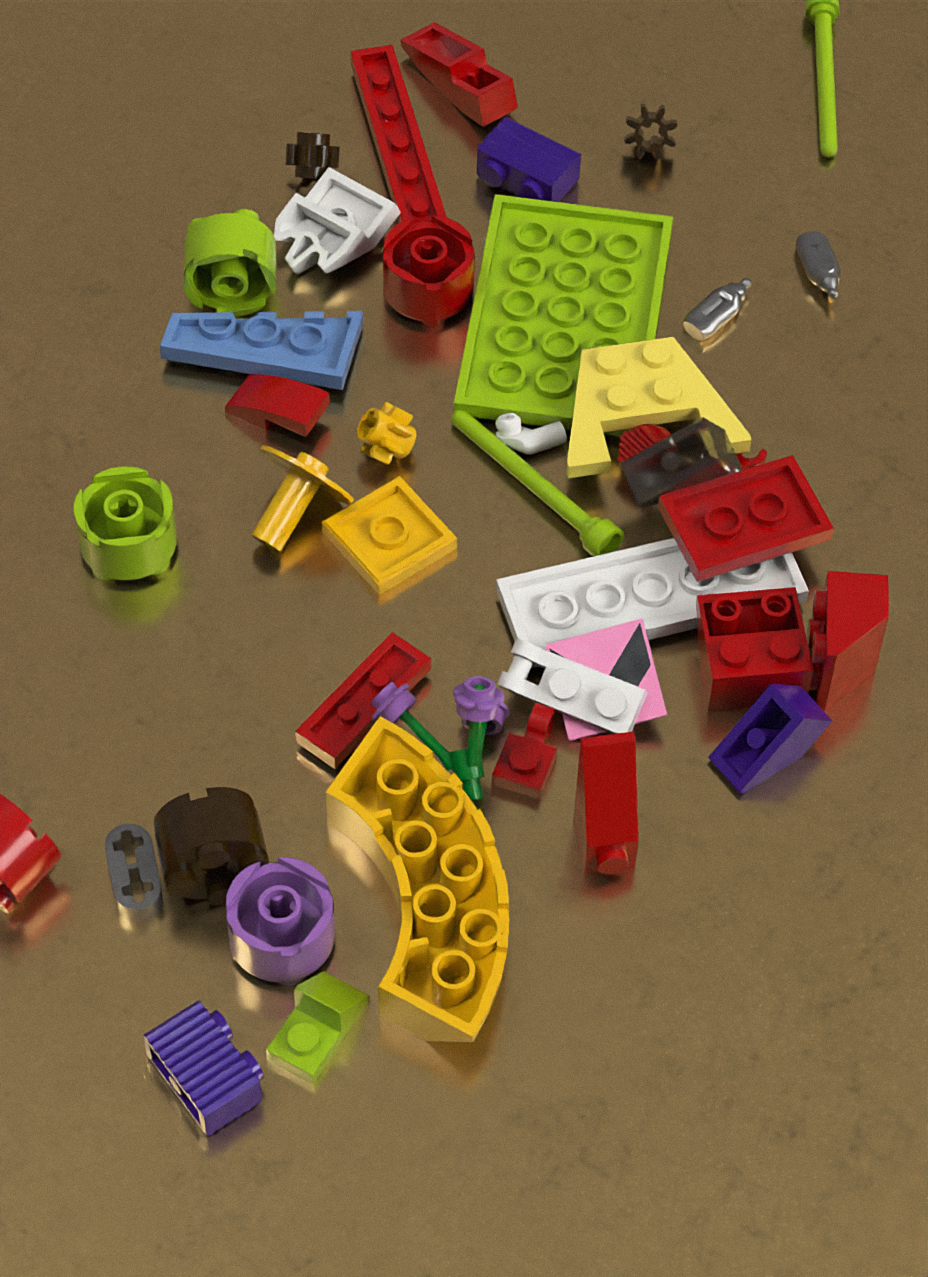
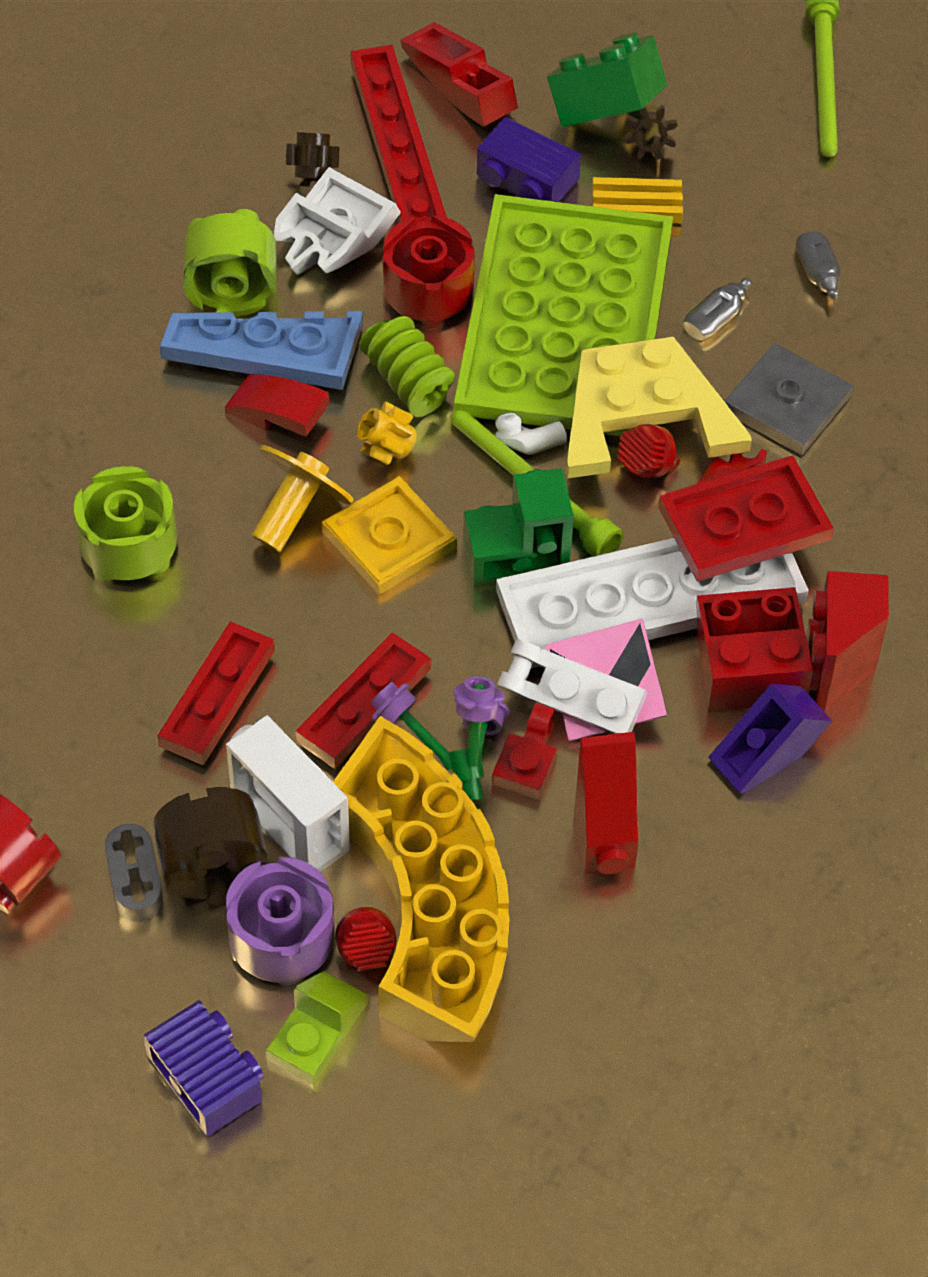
(216, 693): none -> red plate
(291, 794): none -> white window
(365, 938): none -> red piece
(408, 364): none -> lime piece
(521, 535): none -> green brick
(610, 84): none -> green brick
(639, 195): none -> yellow tile
(680, 461): clear smoke slope -> none
(788, 398): none -> flat silver plate

